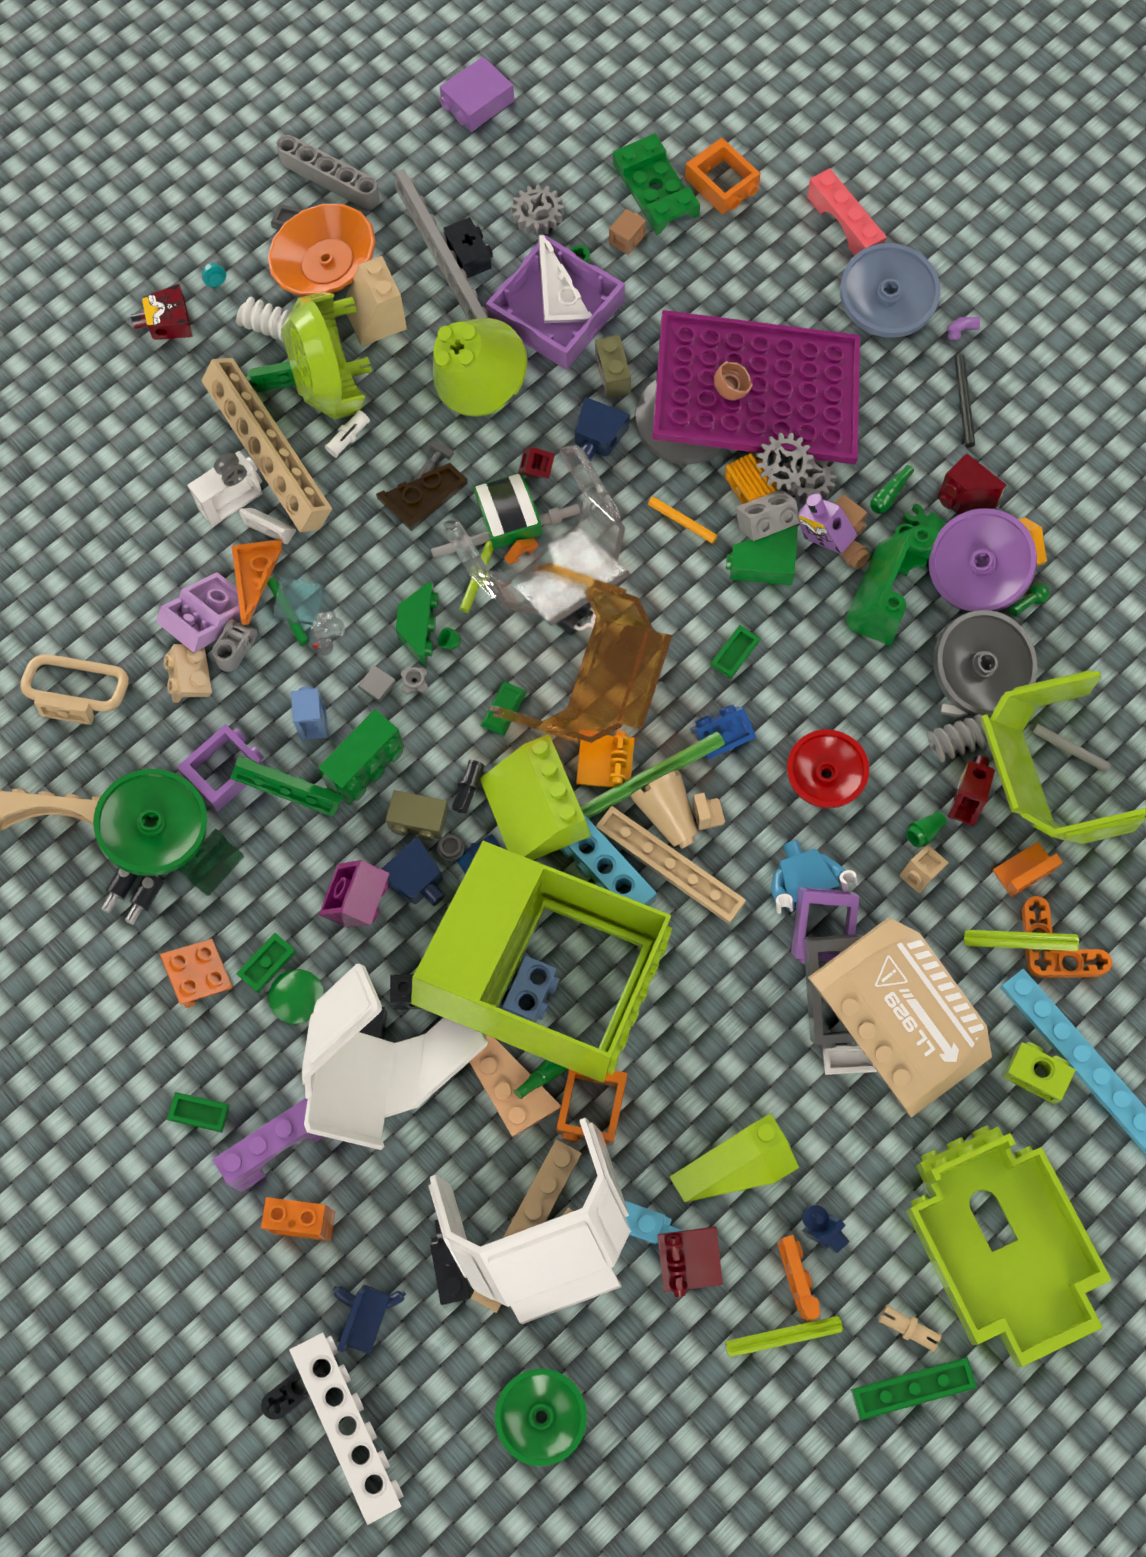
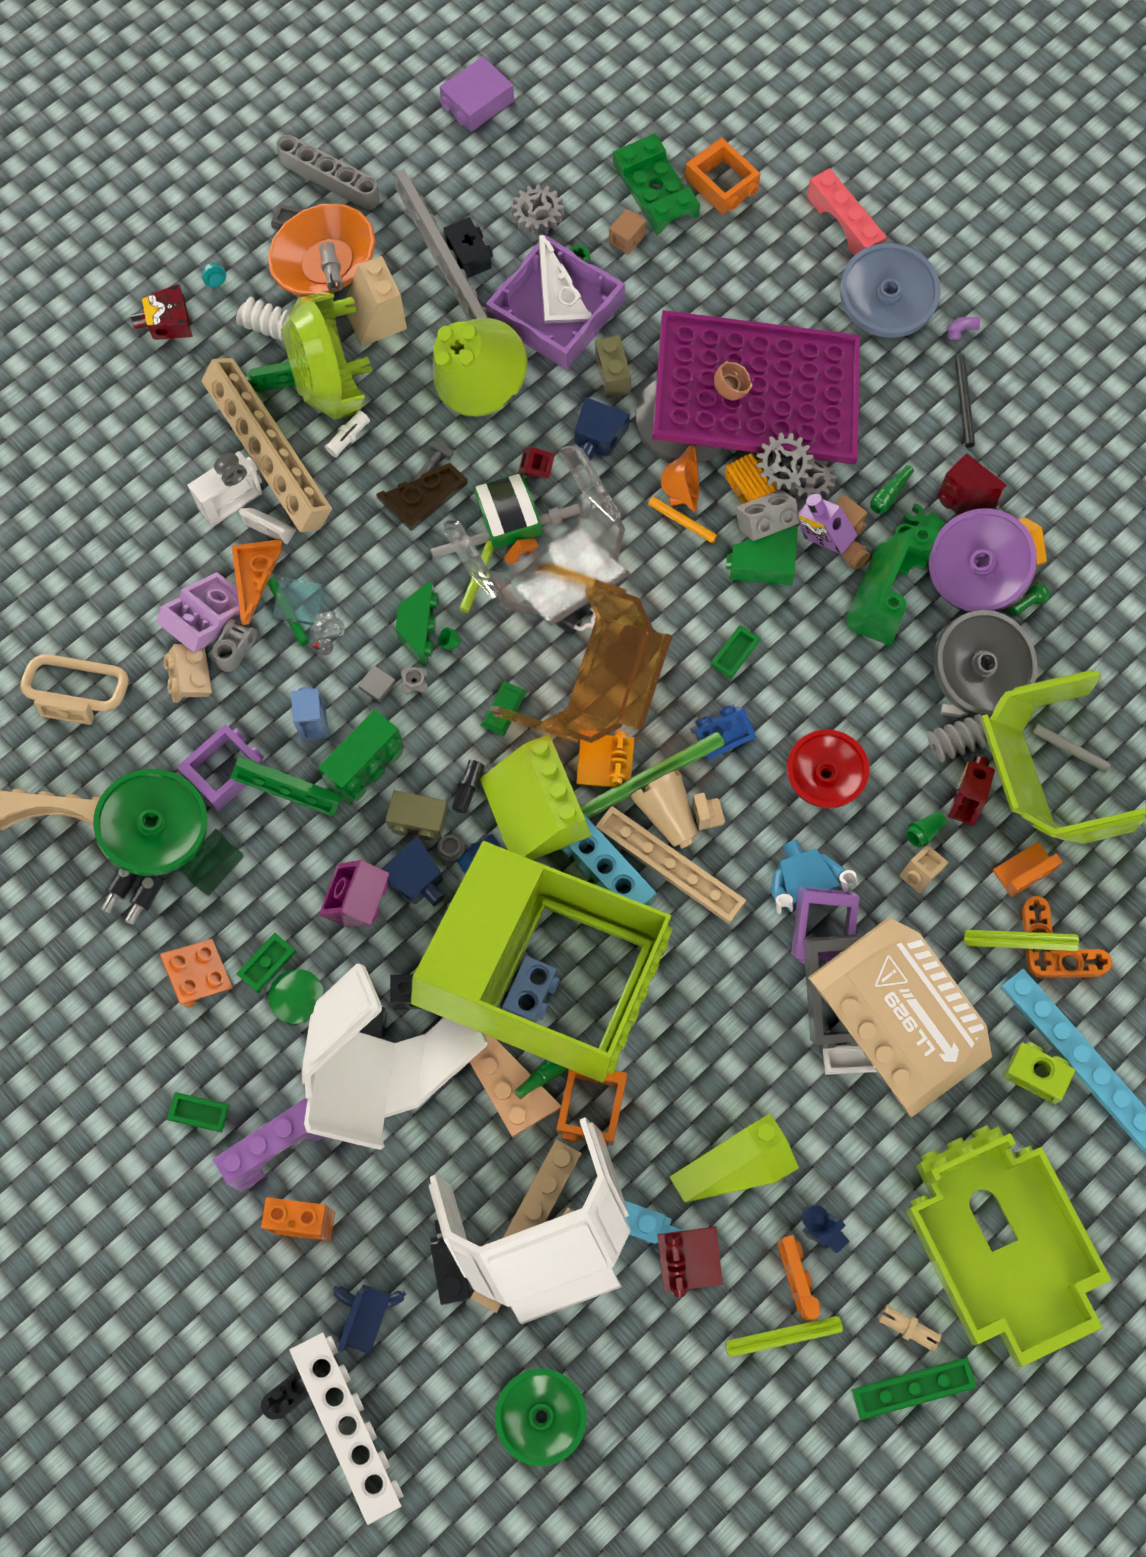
(331, 266): none -> light grey pin
(681, 480): none -> orange hat

